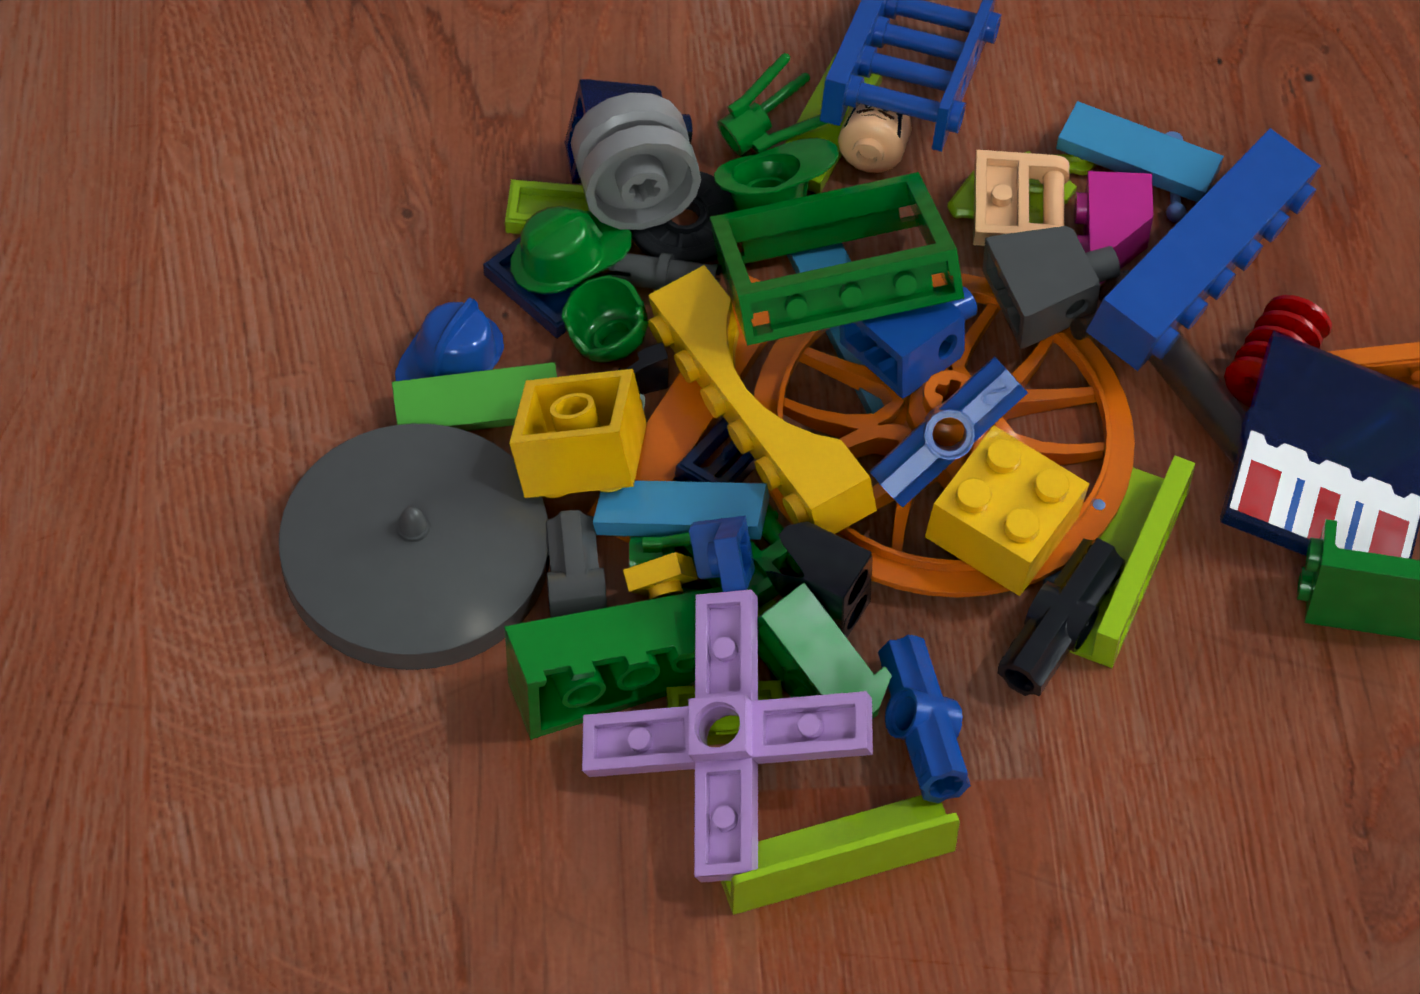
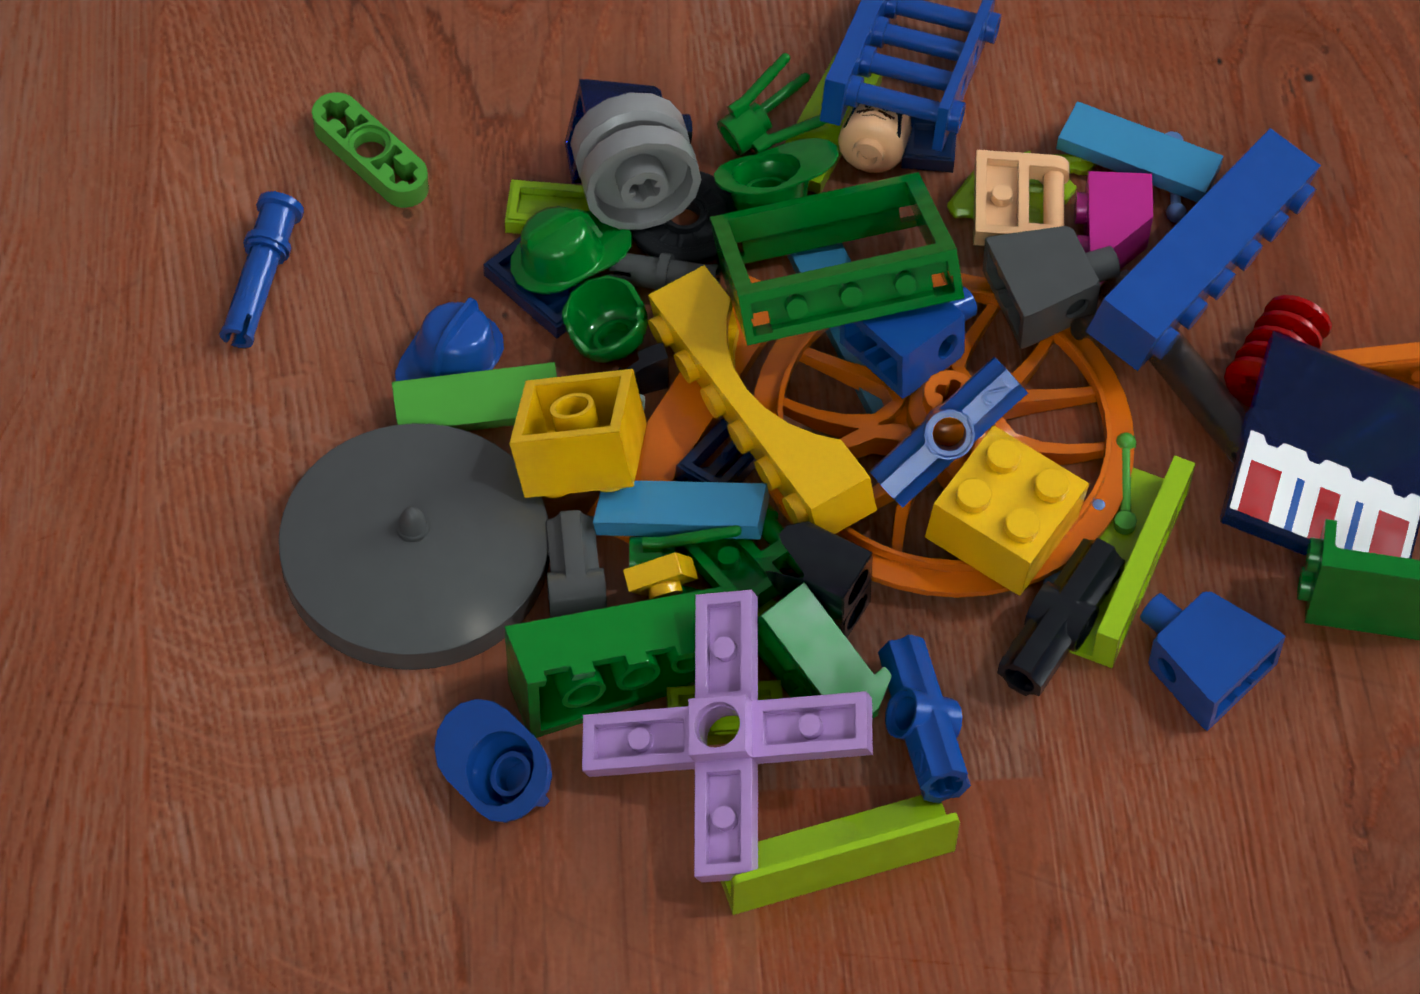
(265, 249): none -> blue pin
(373, 170): none -> bright green beam
(493, 760): none -> blue piece
(723, 551): blue bracket -> none
(919, 149): none -> dark blue tile
(1125, 520): none -> bright green hinge
(1209, 652): none -> blue torso

